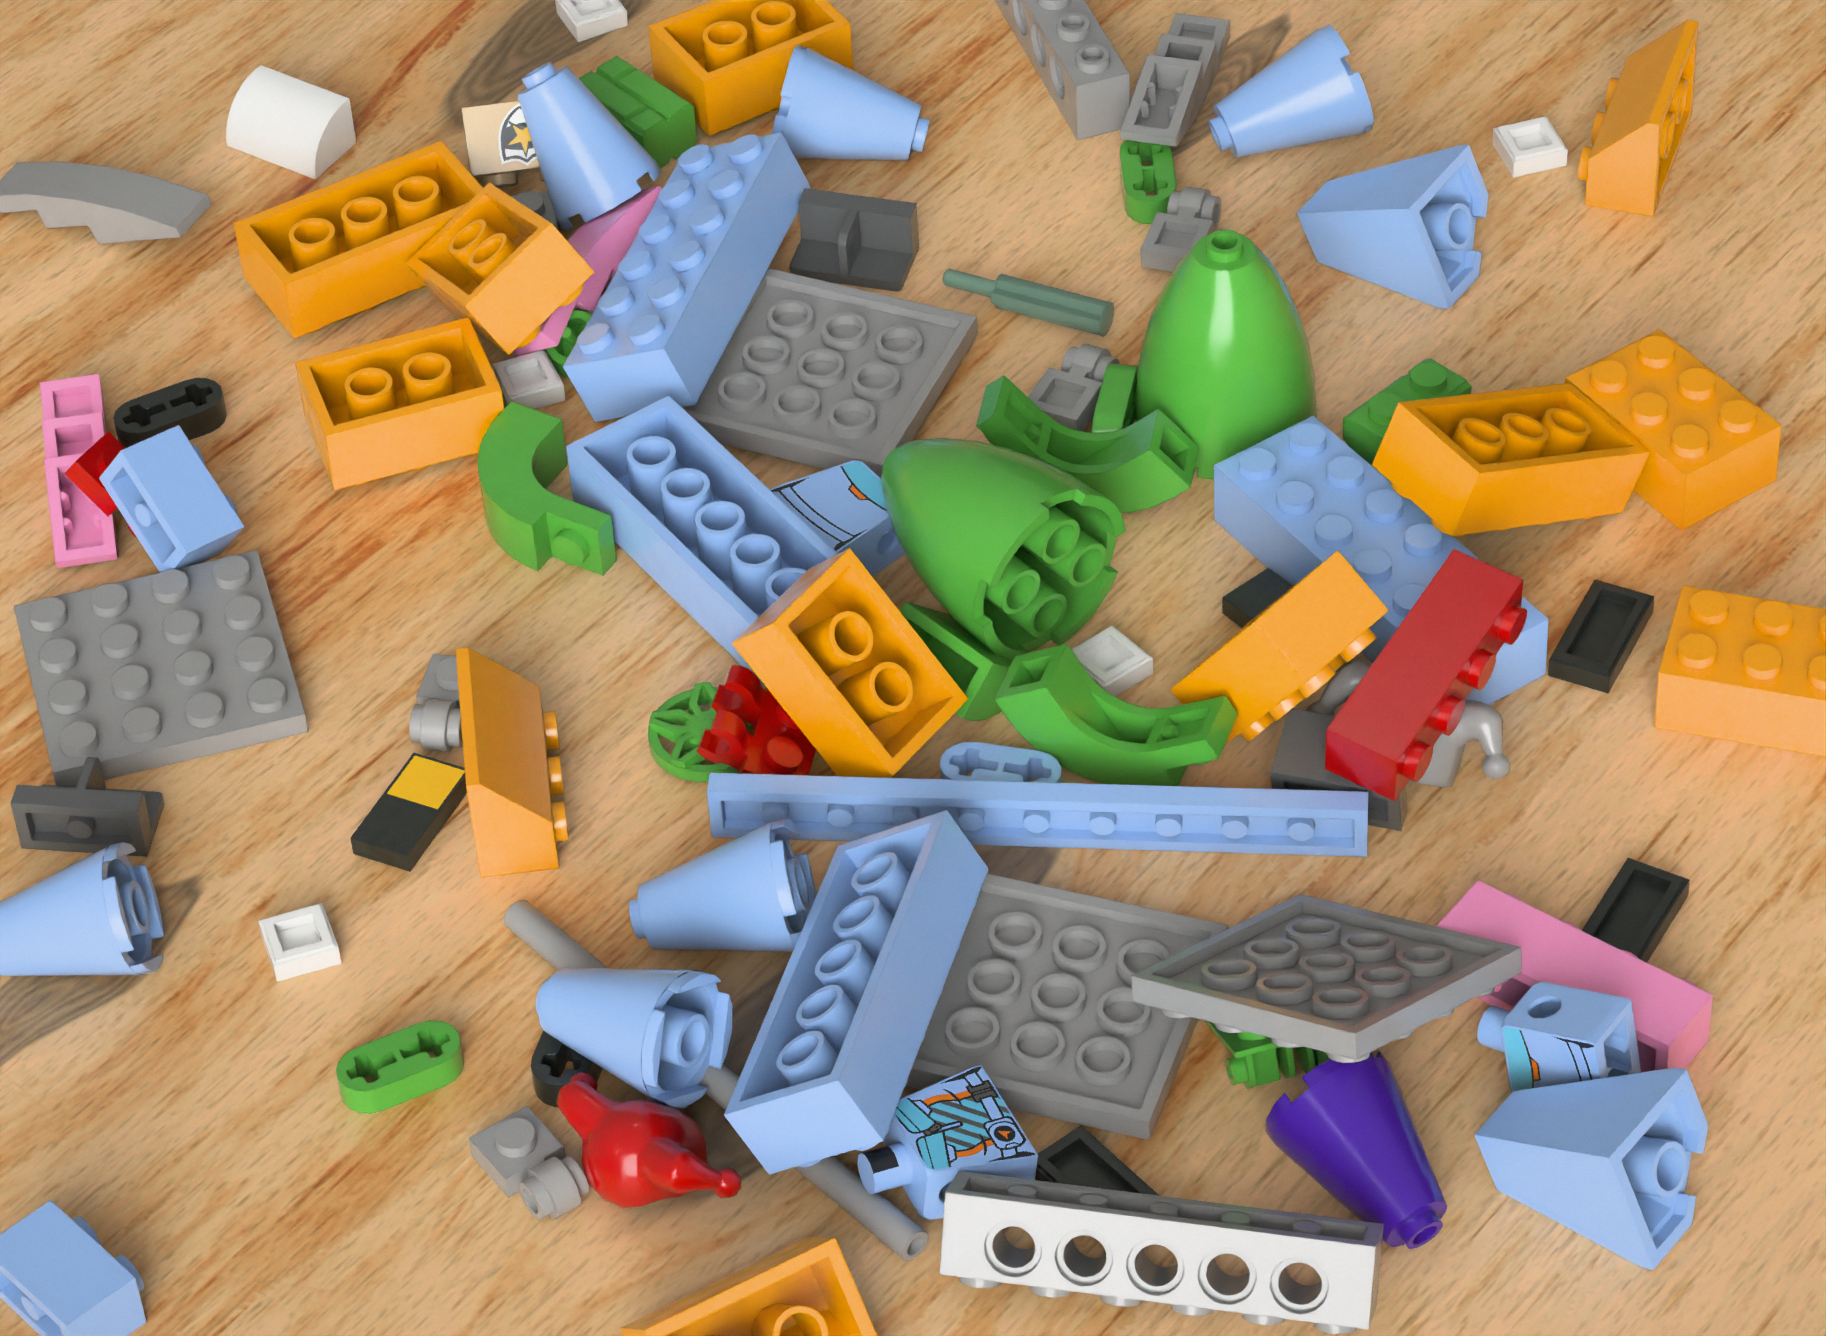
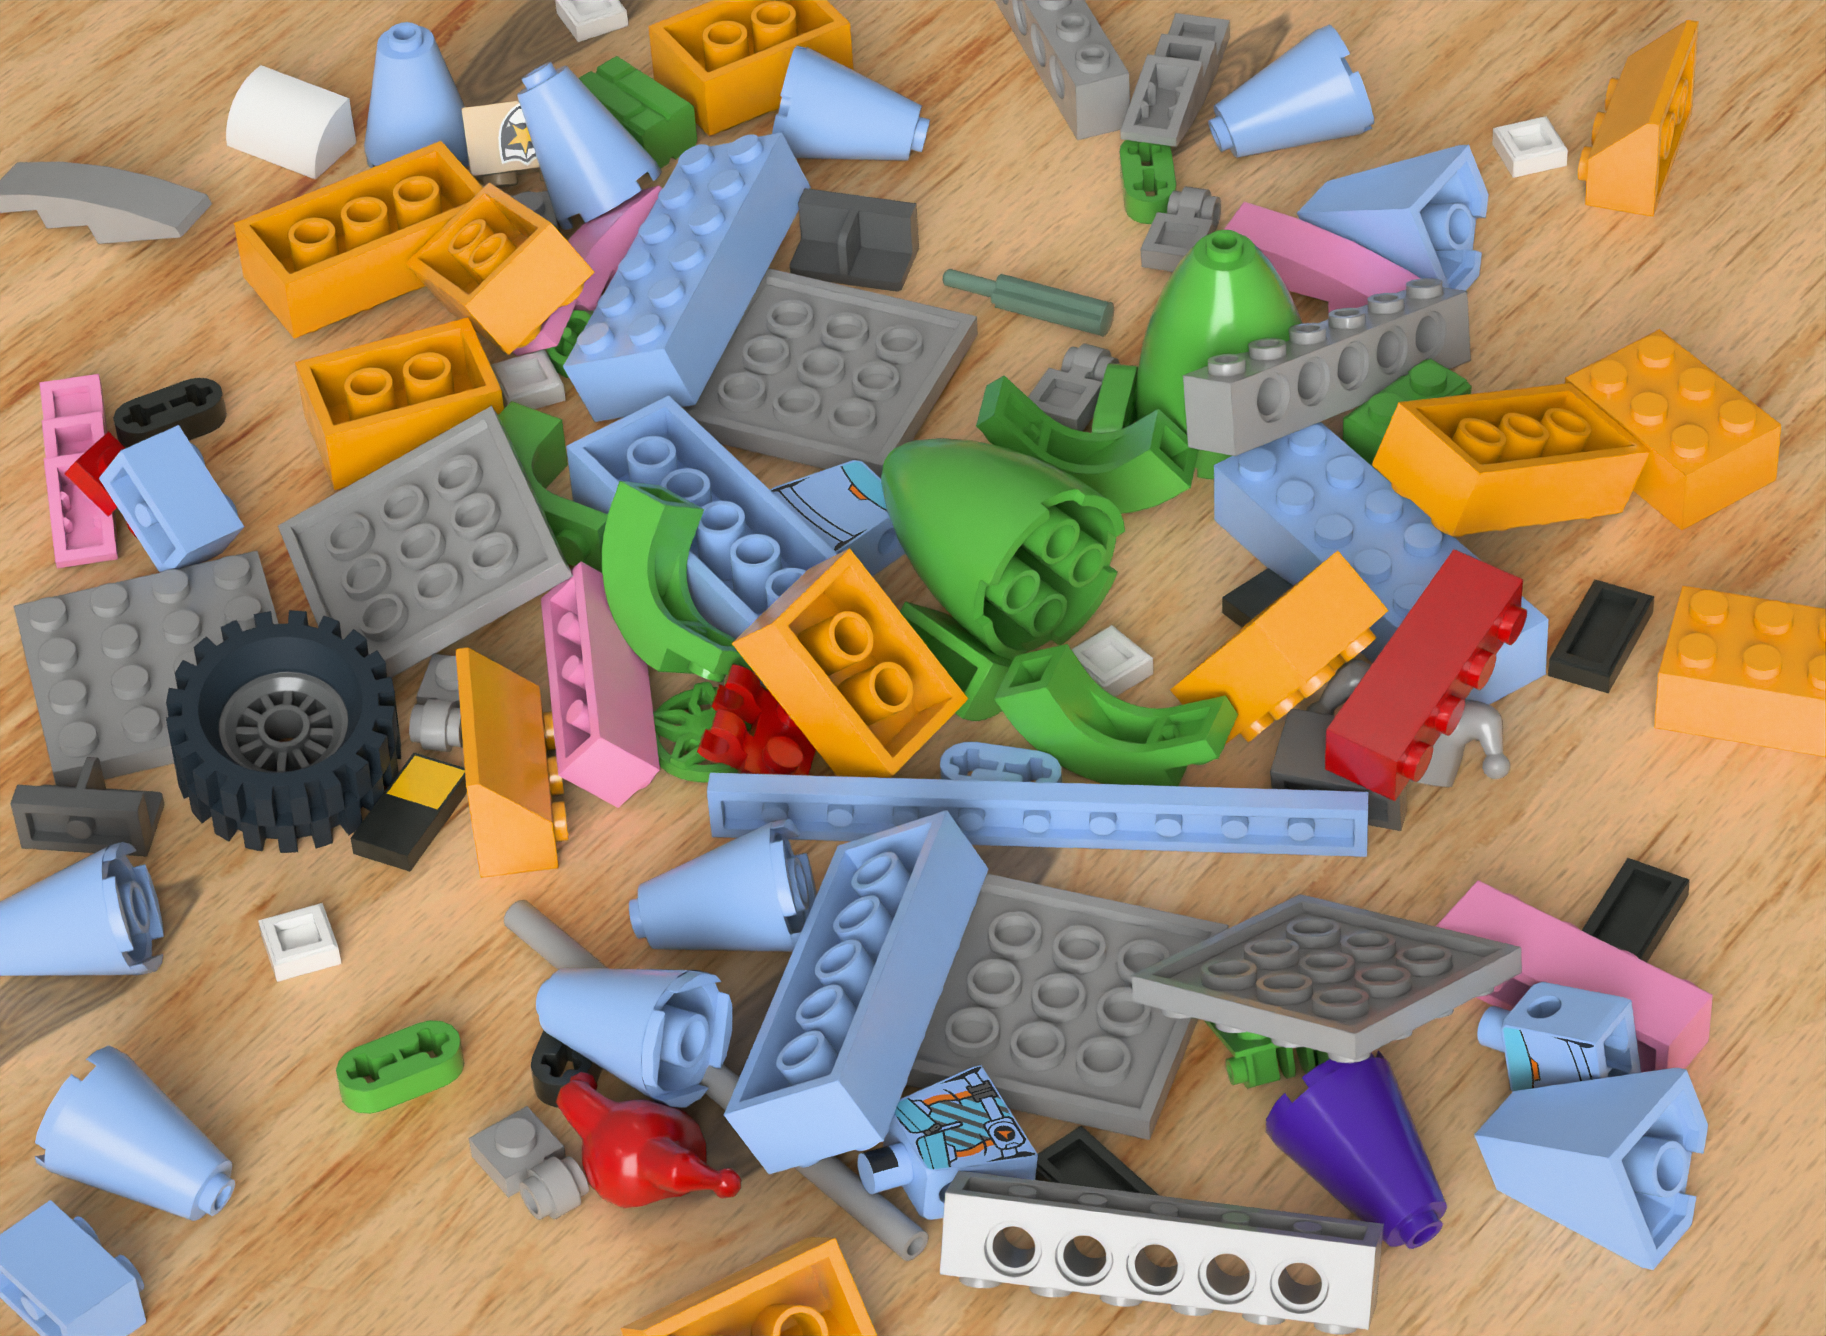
(132, 1141): none -> light blue cone
(277, 687): none -> black wheel
(412, 98): none -> light blue cone
(428, 545): none -> light grey plate
(597, 692): none -> bright pink brick
(648, 588): none -> bright green arch
(1318, 260): none -> bright pink slope
(1323, 367): none -> light grey brick

